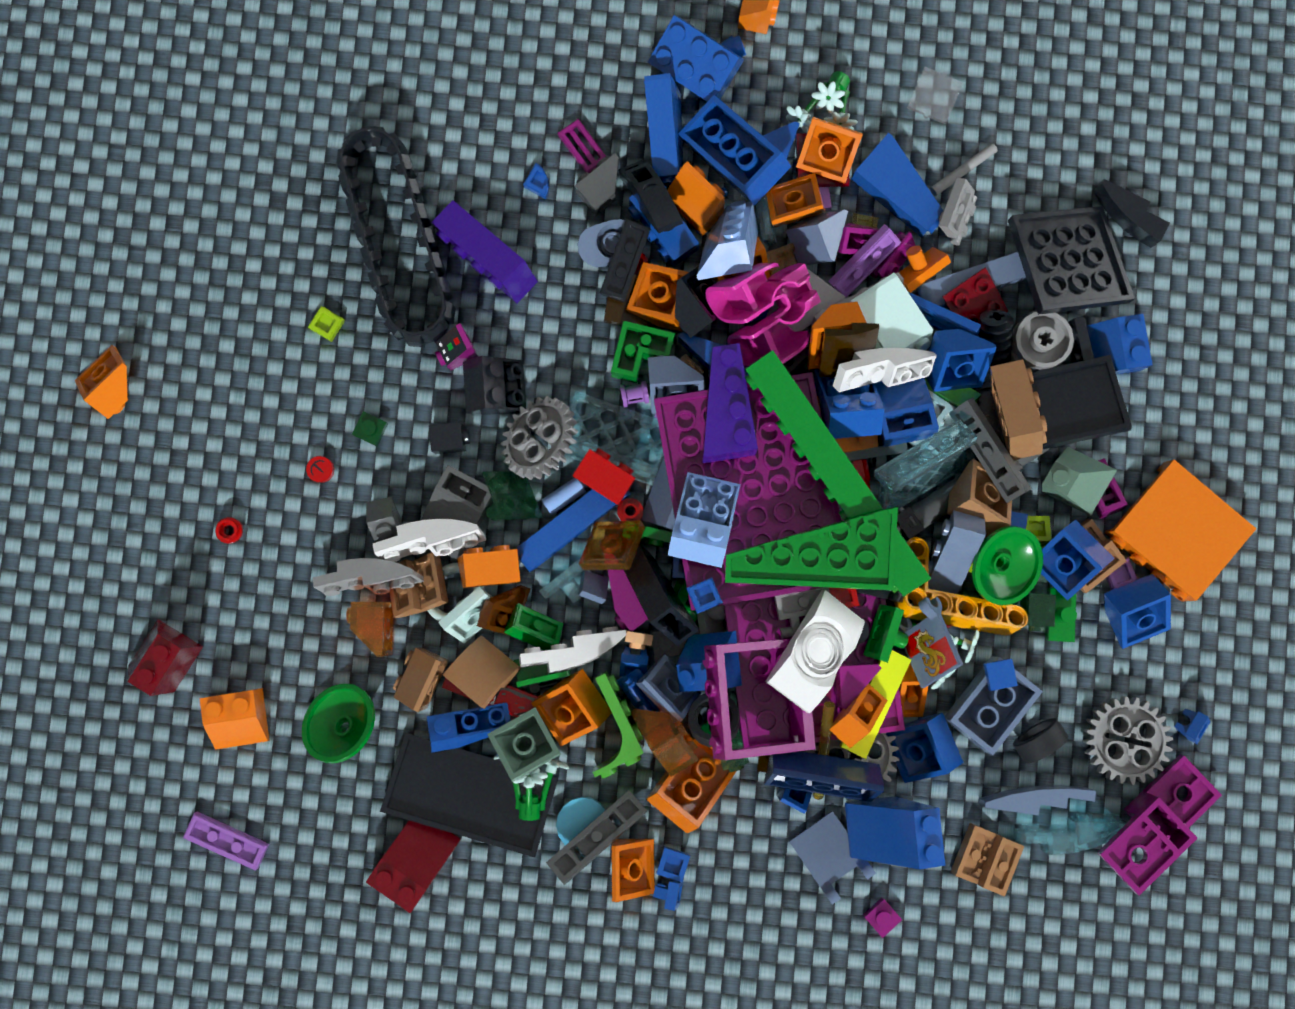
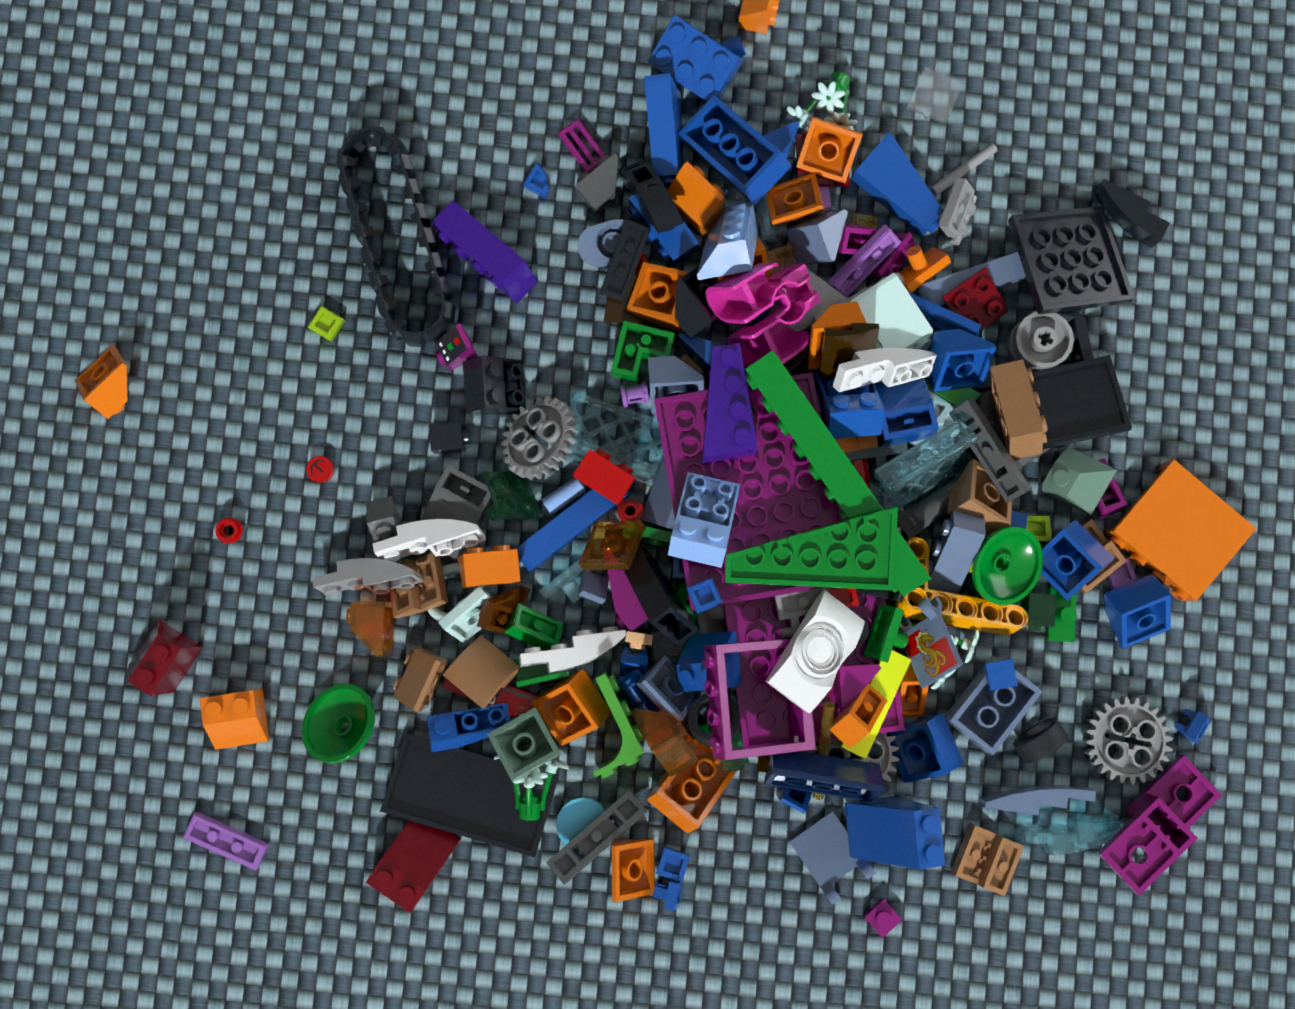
(370, 429): dark green plate -> none
(998, 329): black piece -> none
(1124, 341): blue slope -> none

